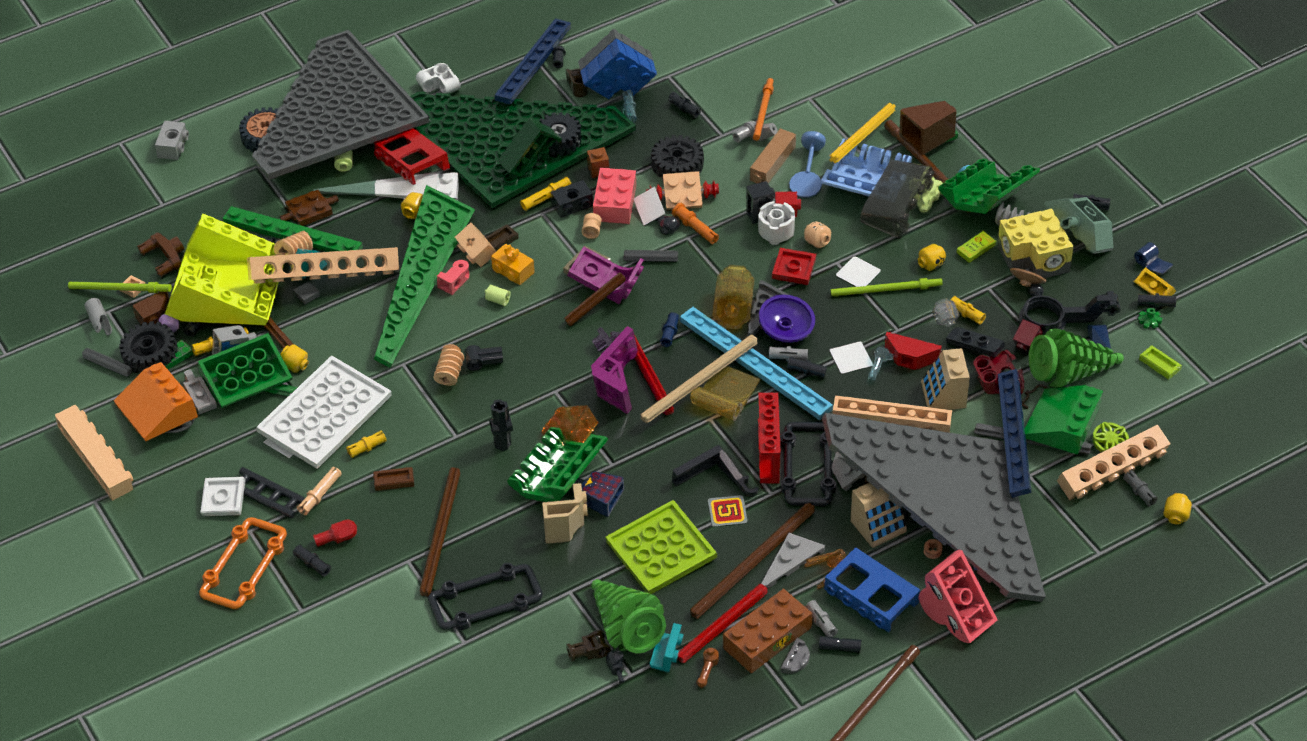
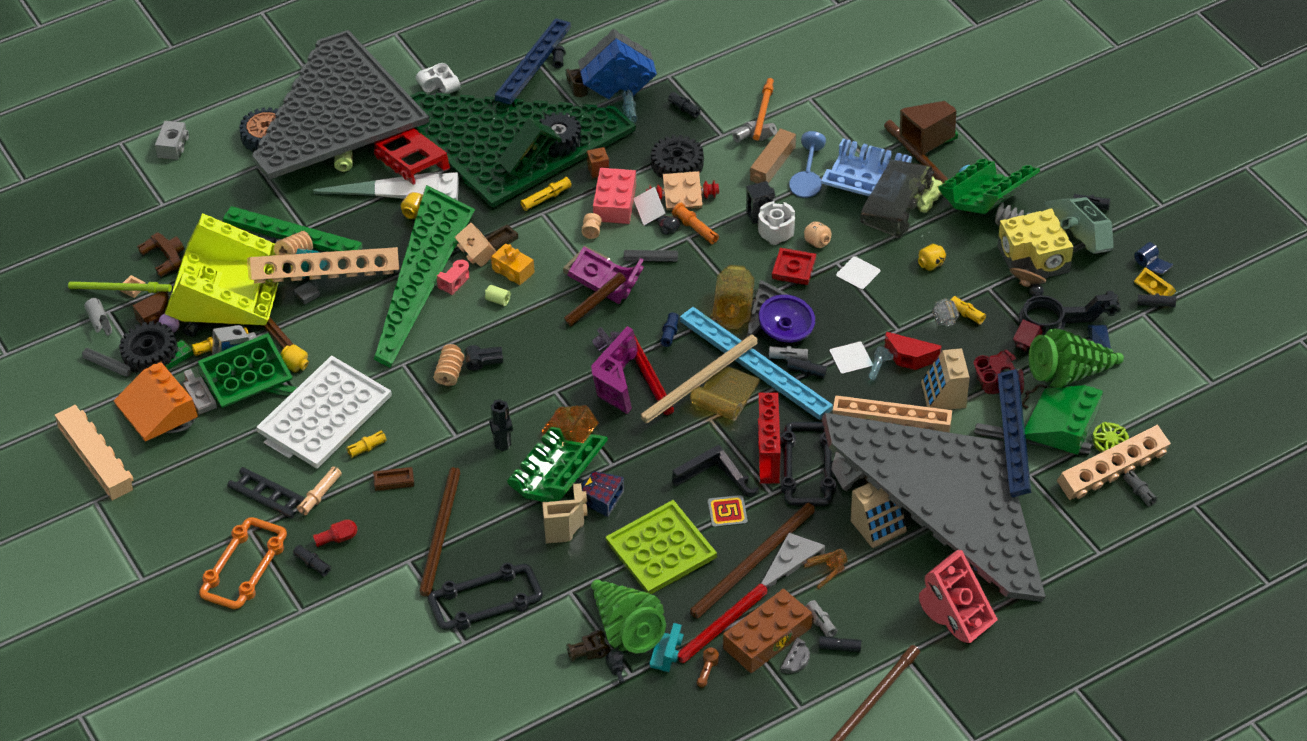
(222, 496): white tile -> none
(309, 208): reddish brown plate -> none
(571, 198): black brick -> none
(789, 198): red brick -> none
(863, 132): yellow axle -> none
(877, 577): blue window -> none
(923, 283): lime bar -> none
(932, 543): nougat bush -> none
(975, 341): black plate -> none
(976, 246): lime tile -> none
(1149, 318): green plant -> none
(1160, 362): lime tile -> none
(1177, 508): yellow head -> none

